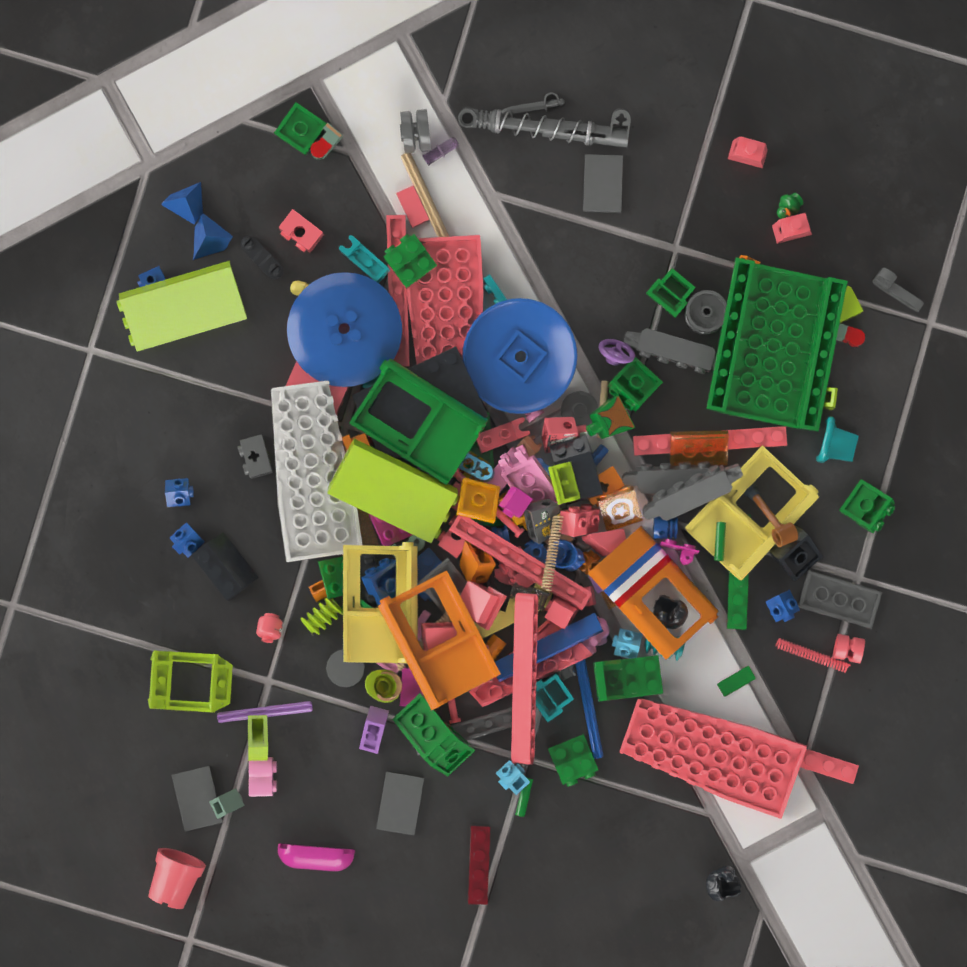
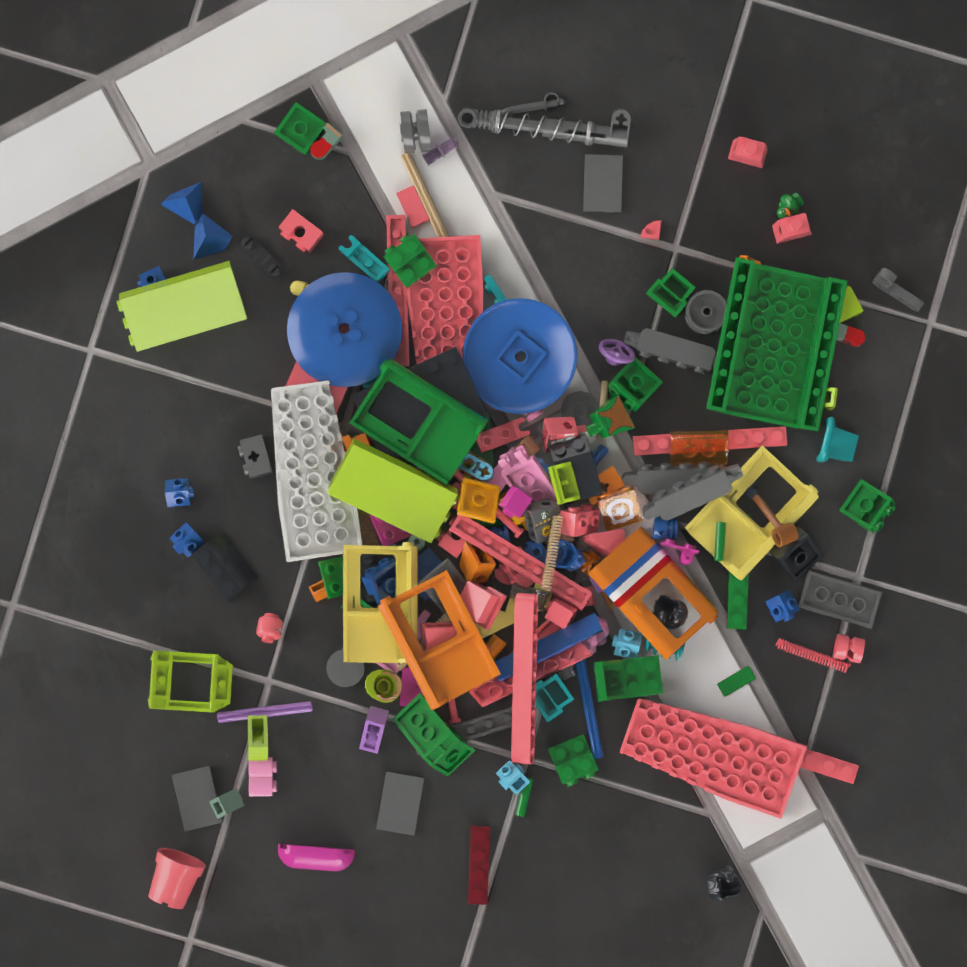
(322, 616): lime piece -> none
(651, 231): none -> coral tile

